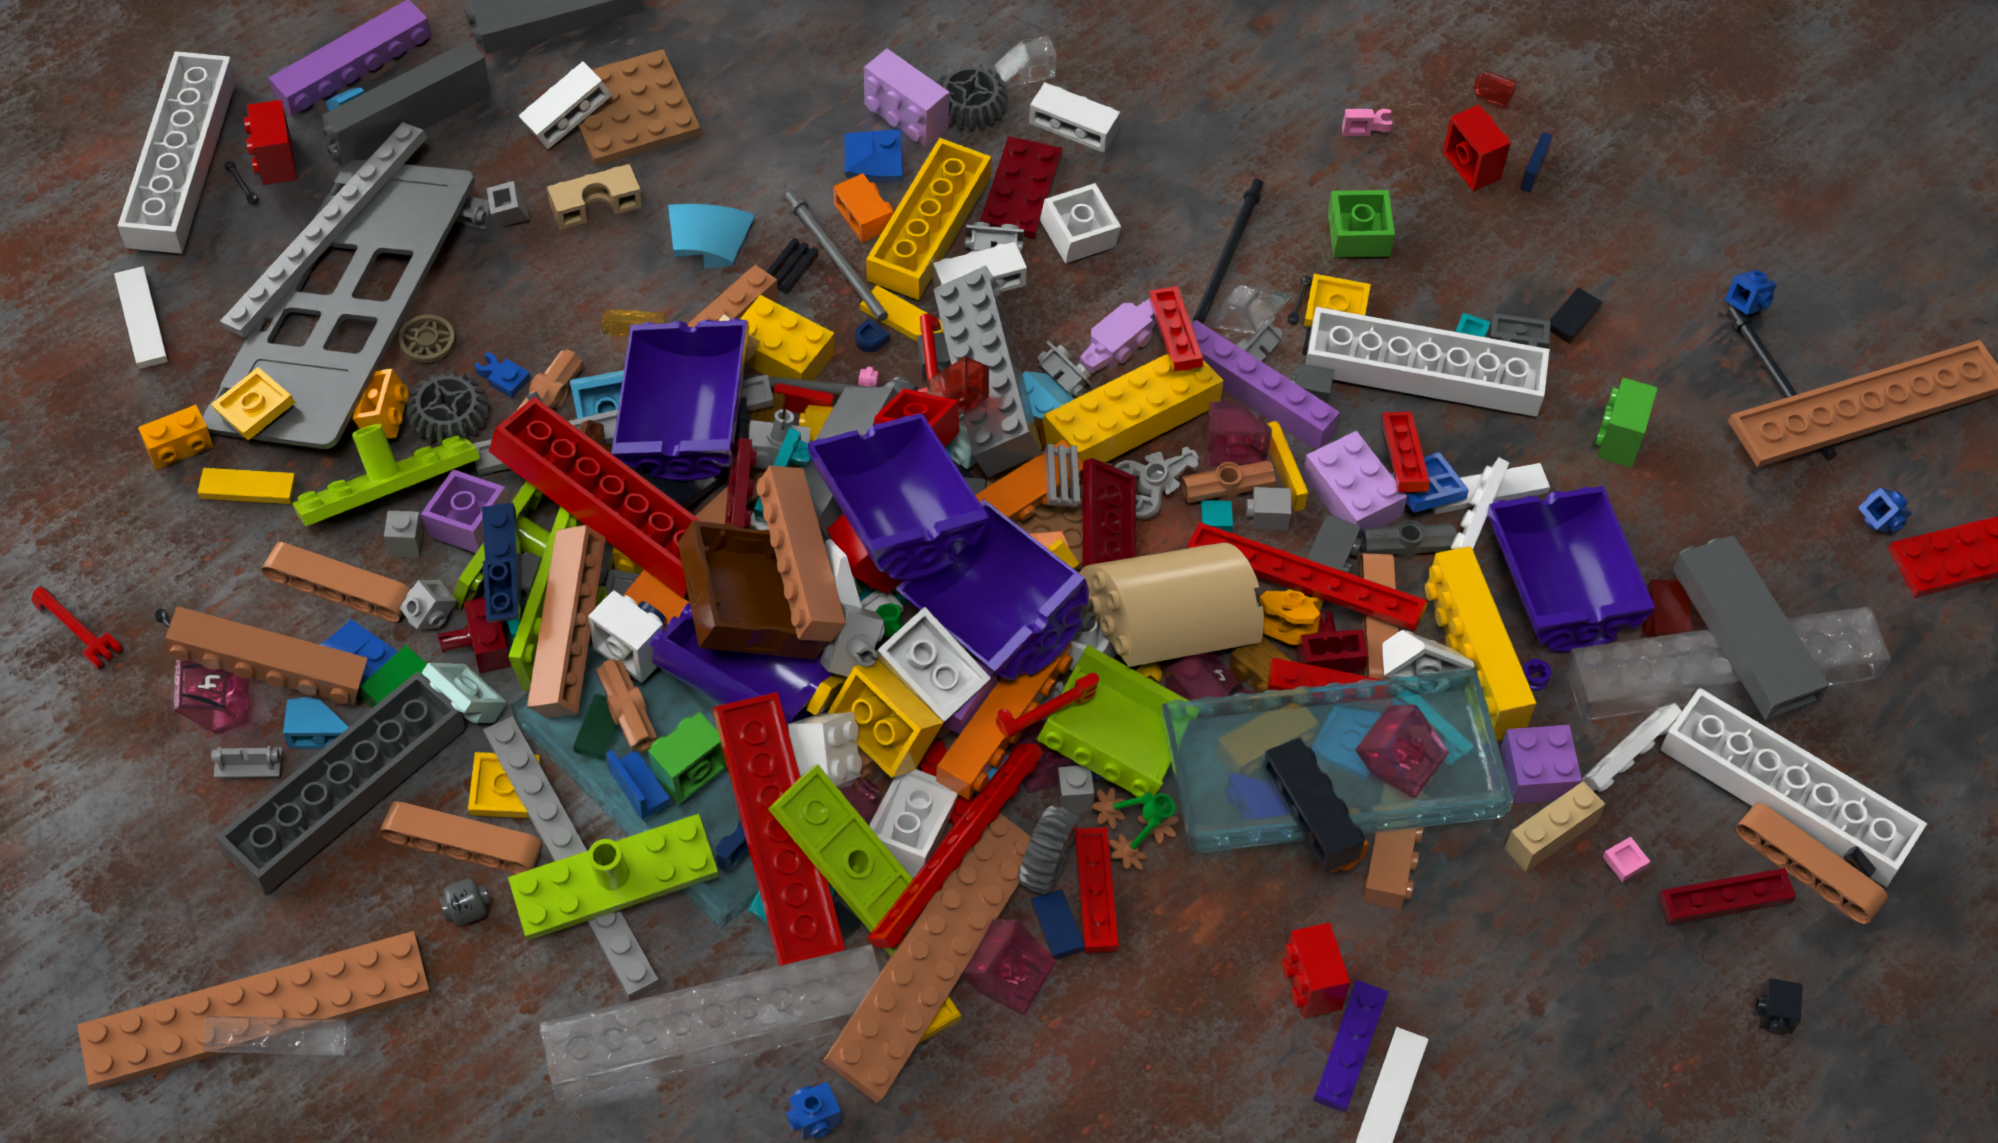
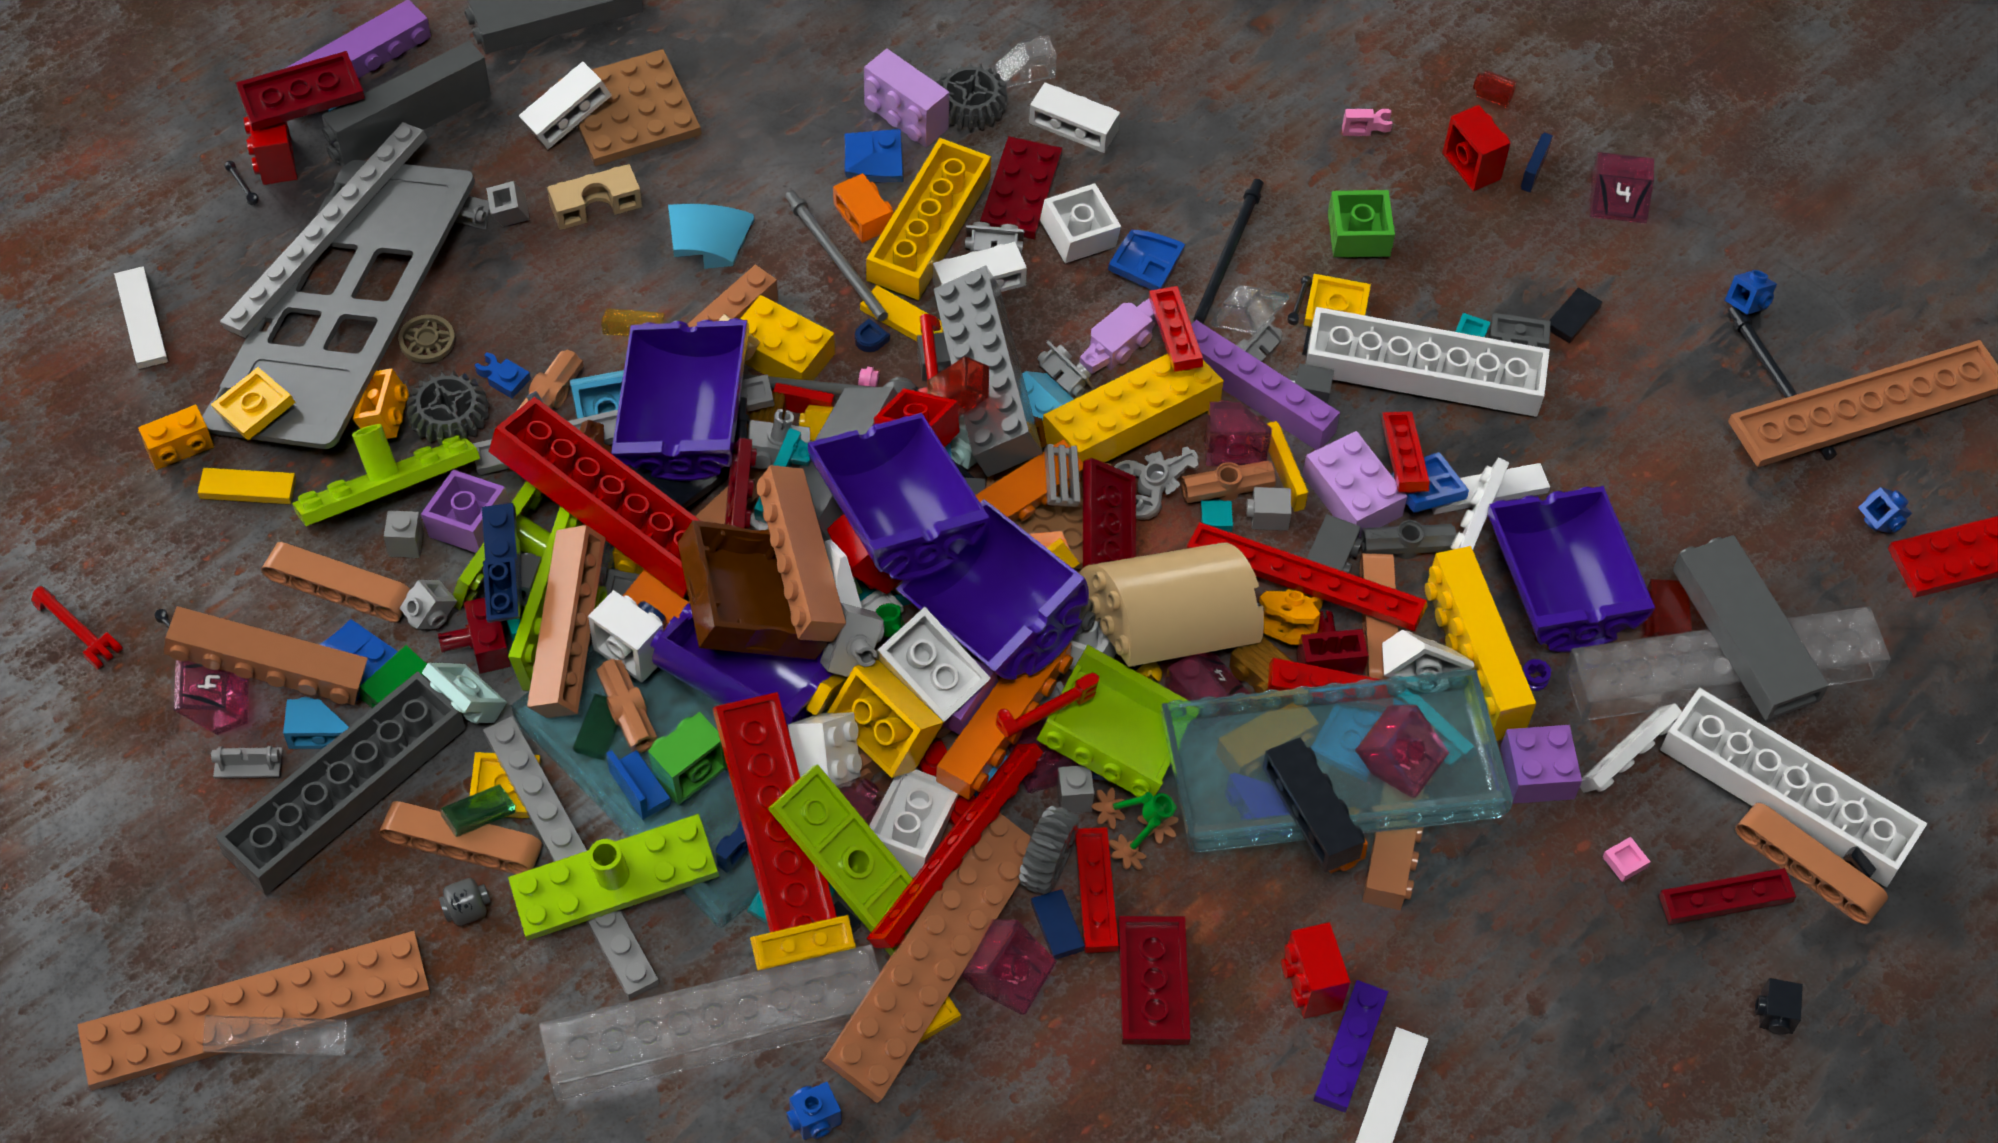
(177, 153): white brick -> none
(299, 90): none -> dark red plate
(477, 810): none -> clear green tile
(794, 245): black tile -> none
(802, 942): none -> yellow tile
(1146, 258): none -> blue plate
(1154, 980): none -> dark red plate
(1554, 826): tan brick -> none
(1621, 187): none -> clear pink slope
(1625, 421): bright green brick -> none

